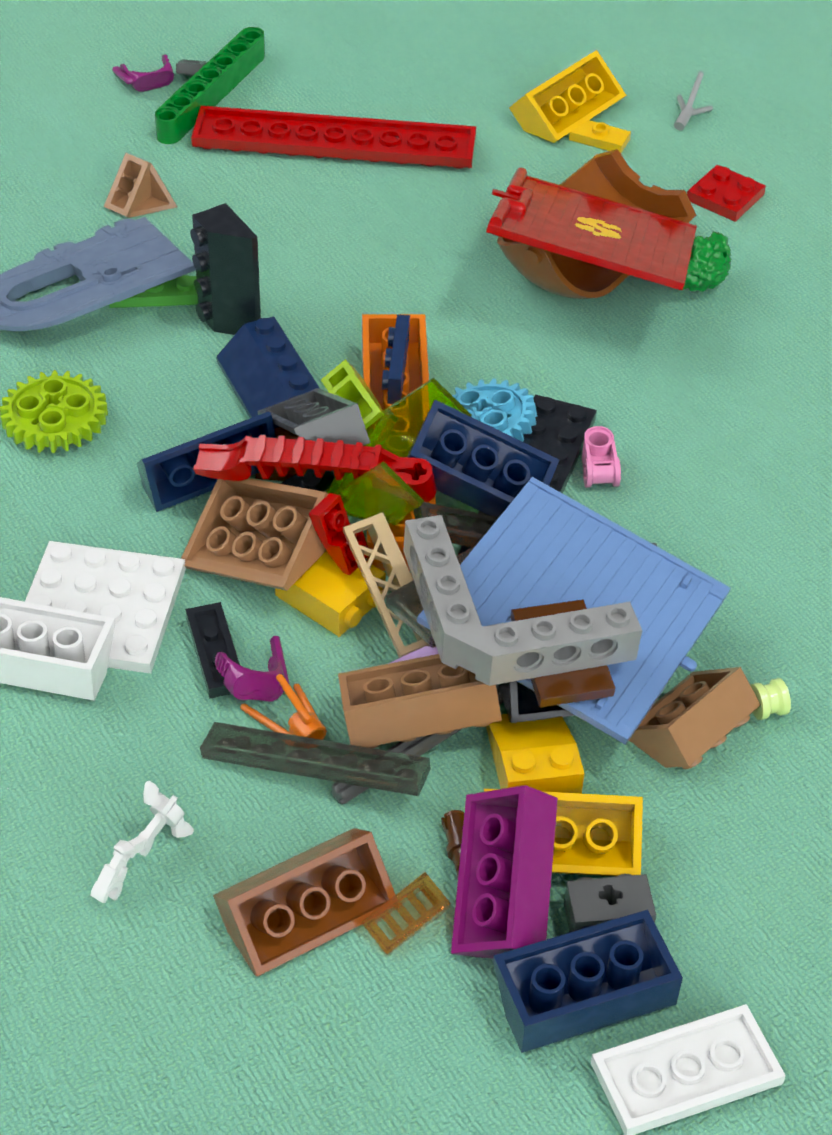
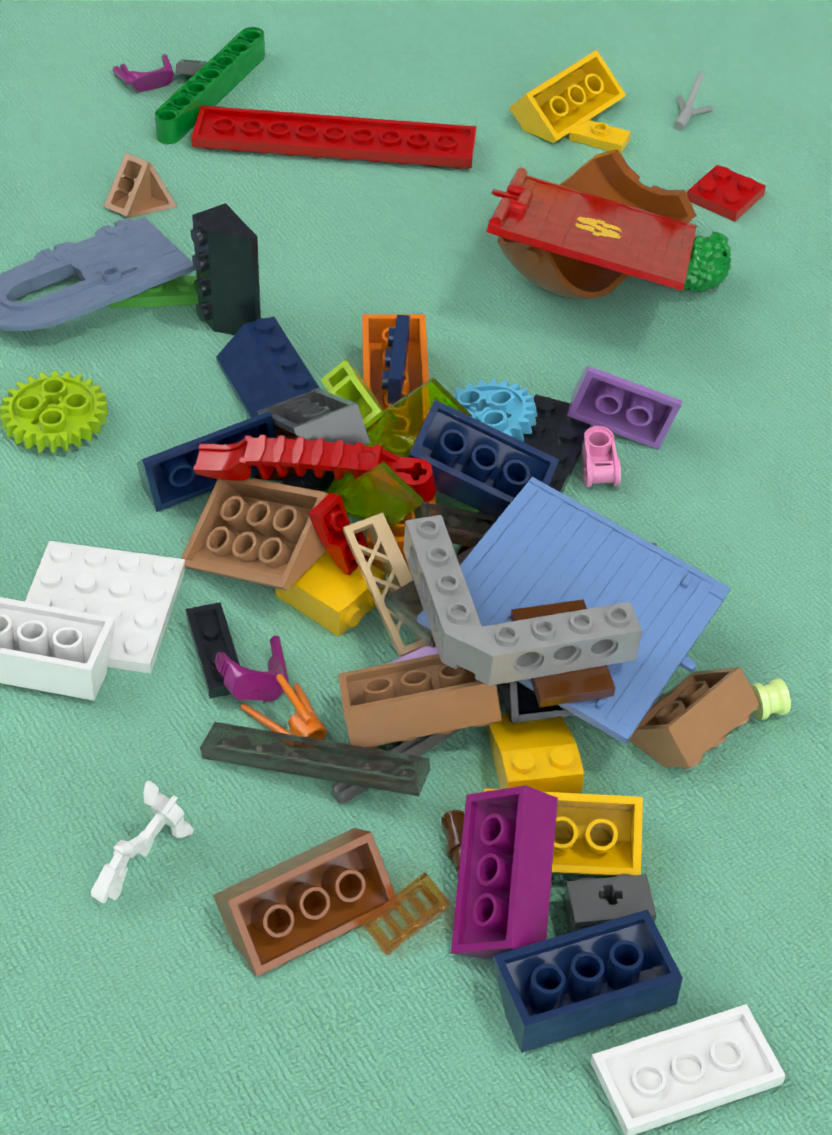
(623, 407): none -> medium lavender slope

